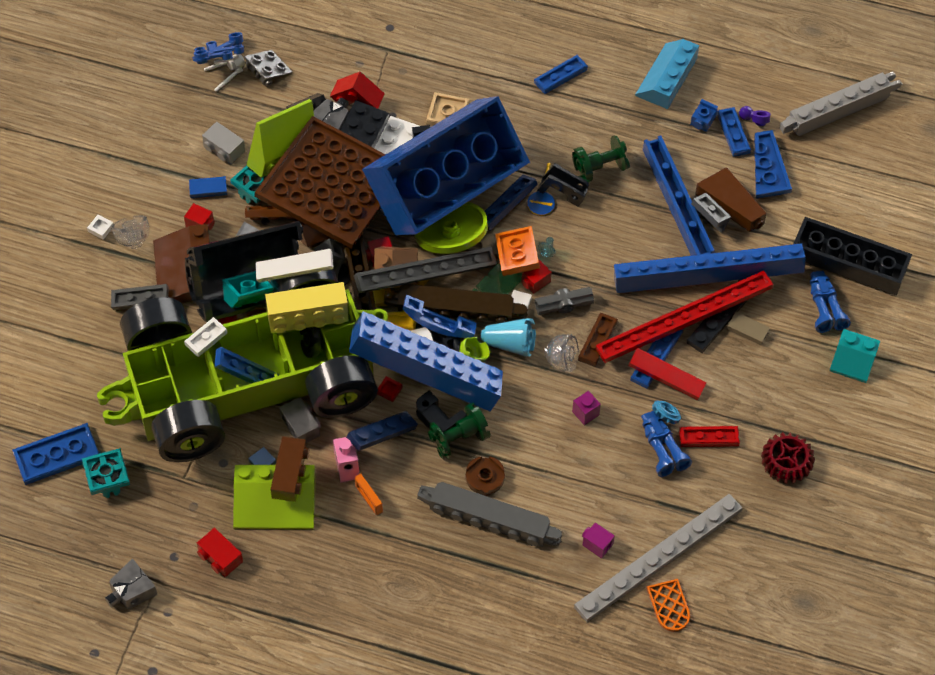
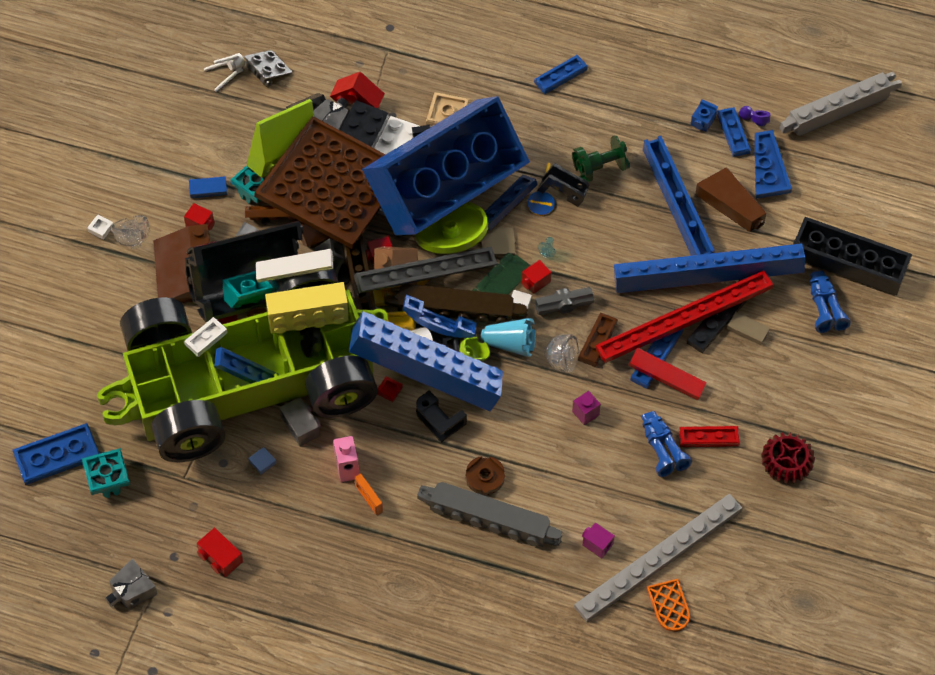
(129, 297): dark grey plate -> none
(202, 56): blue plant -> none
(223, 143): light grey brick -> none
(258, 510): lime slope -> none
(289, 469): reddish brown brick -> none
(382, 430): dark blue plate -> none
(471, 424): dark green piece -> none
(517, 251): orange plate -> none
(666, 411): dark azure gear -> none
(668, 72): dark azure slope -> none
(711, 211): dark grey panel -> none
(854, 356): teal slope -> none

